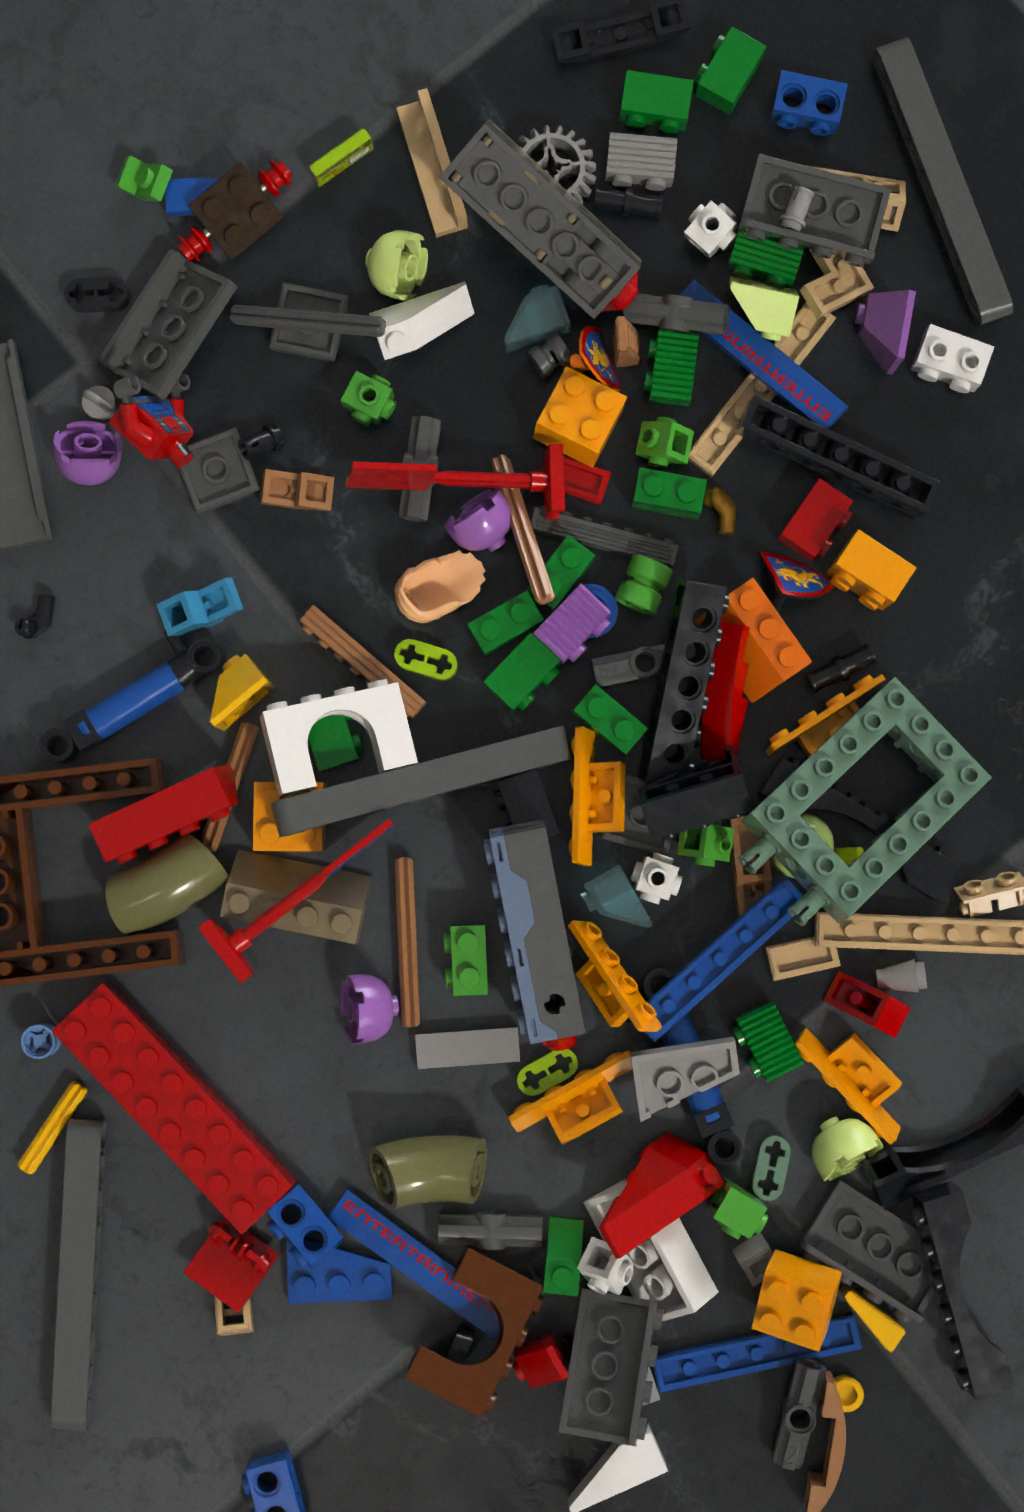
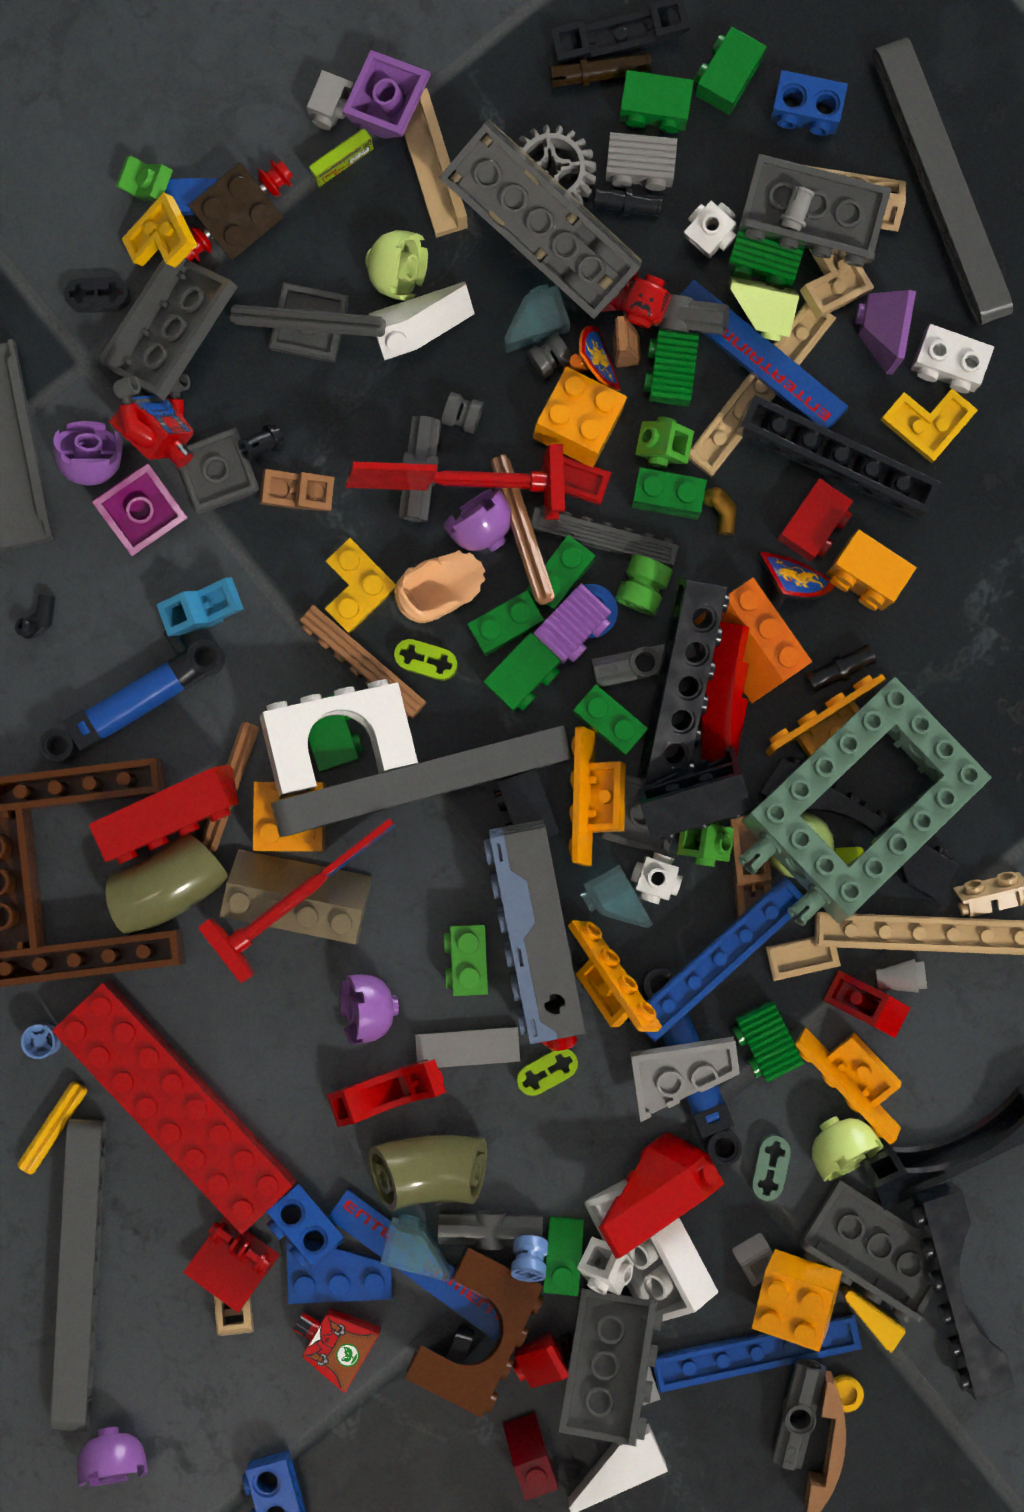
(99, 403): light grey tile -> none
(110, 1458): none -> medium lavender cylinder
(139, 509): none -> magenta slope
(160, 229): none -> yellow plate
(238, 691): yellow slope -> none
(329, 100): none -> light grey brick
(337, 1344): none -> torso
(360, 391): bright green brick -> none
(366, 587): none -> yellow plate
(385, 95): none -> medium lavender slope
(386, 1091): none -> red arch
(407, 942): medium nougat axle -> none
(413, 1249): none -> clear light blue slope
(469, 416): none -> dark grey wheel
(529, 1258): none -> medium blue wheel
(530, 1456): none -> dark red slope
(579, 1104): light orange bracket -> none
(598, 70): none -> dark brown pin
(645, 301): none -> red head
(737, 1210): bright green brick -> none
(929, 431): none -> yellow plate

